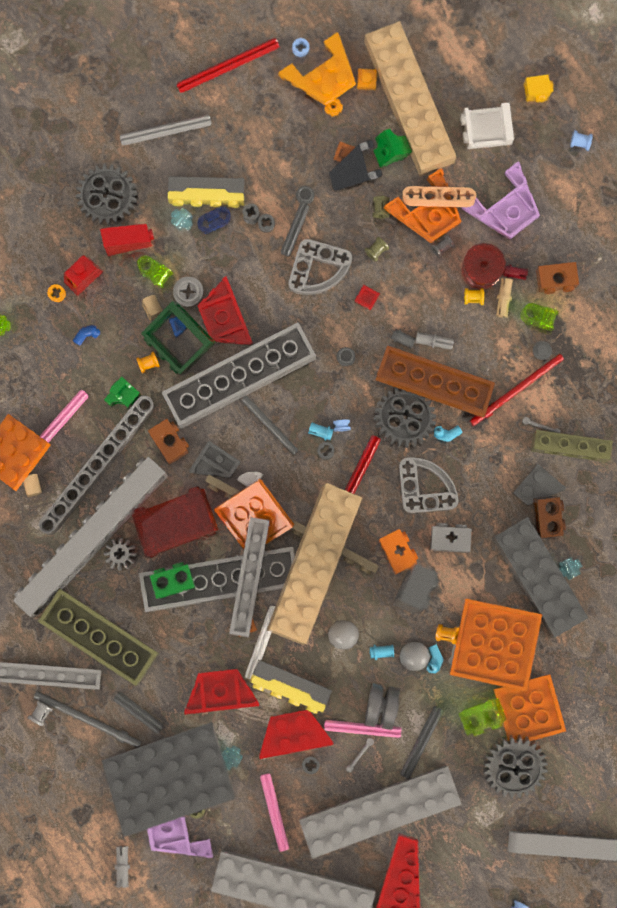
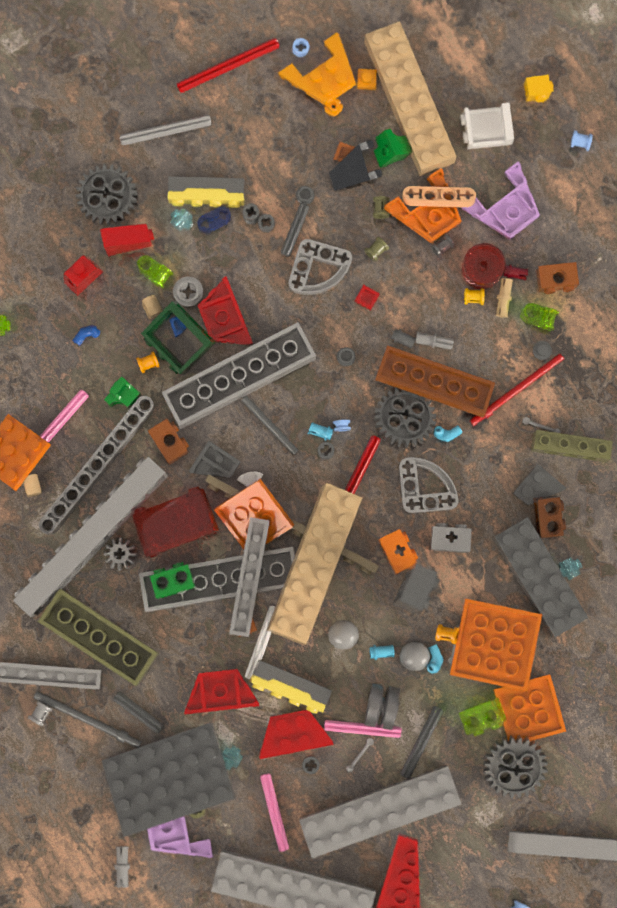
(62, 294): light orange bush -> none

